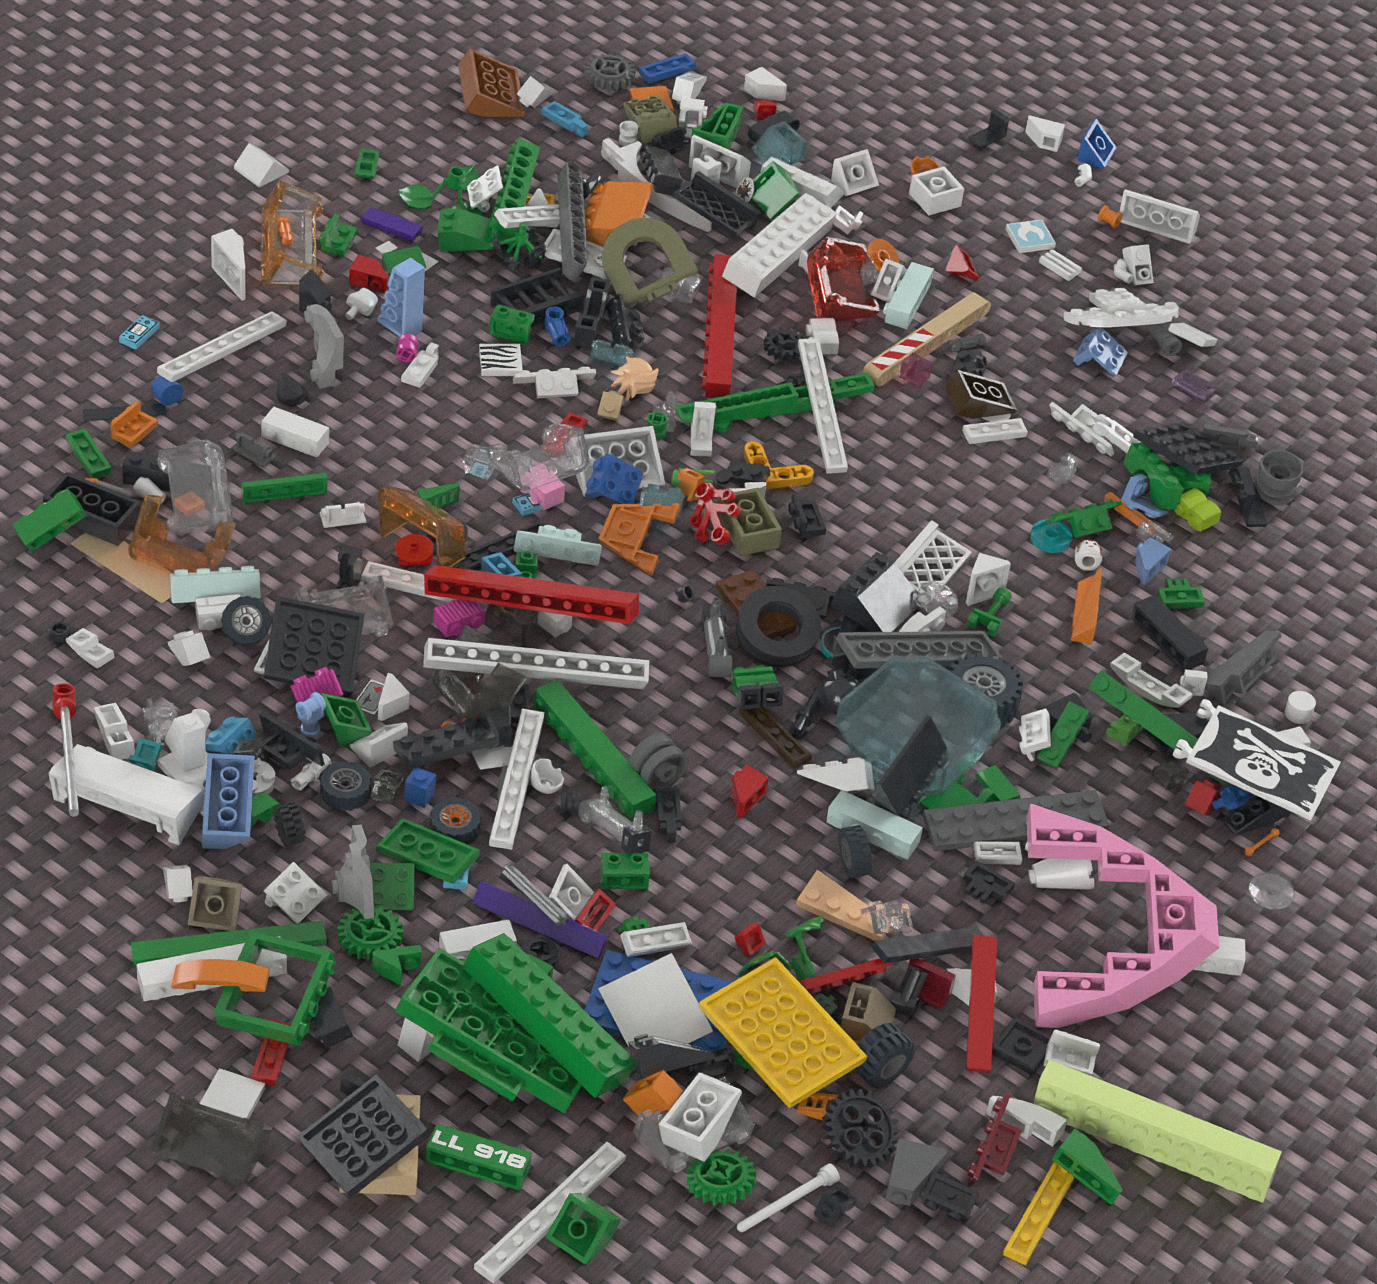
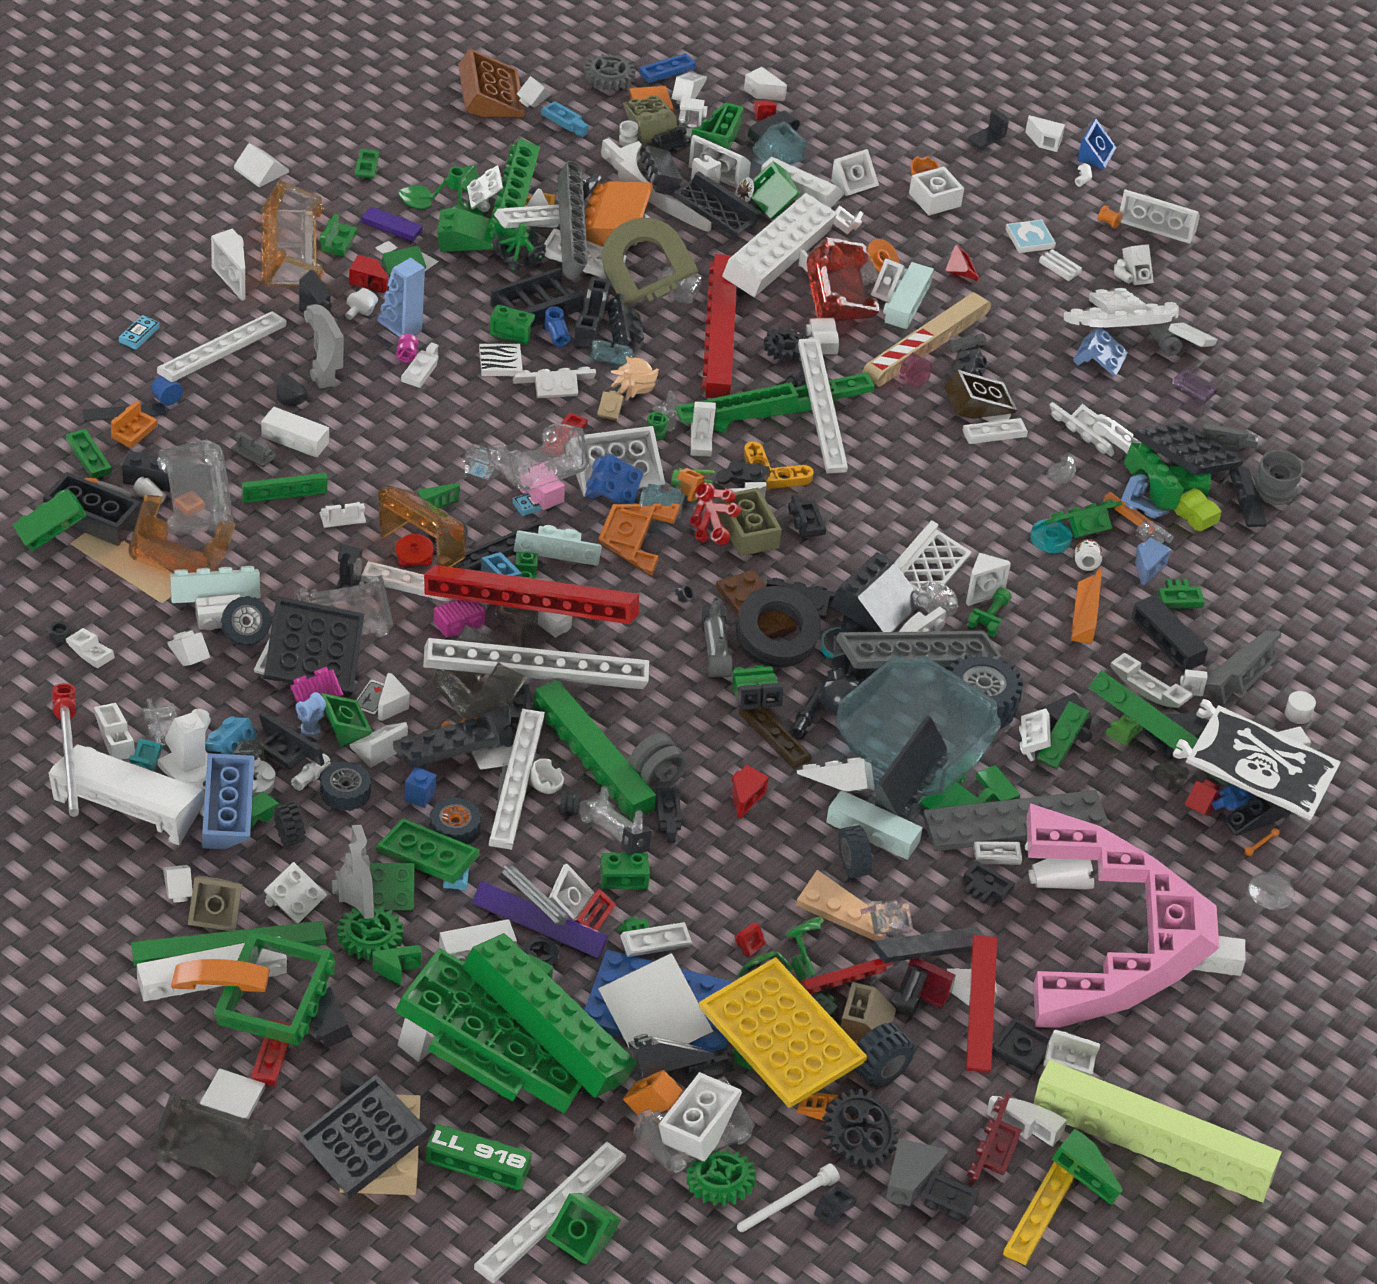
(285, 231): orange axle -> none
(385, 786): clear smoke bracket -> none

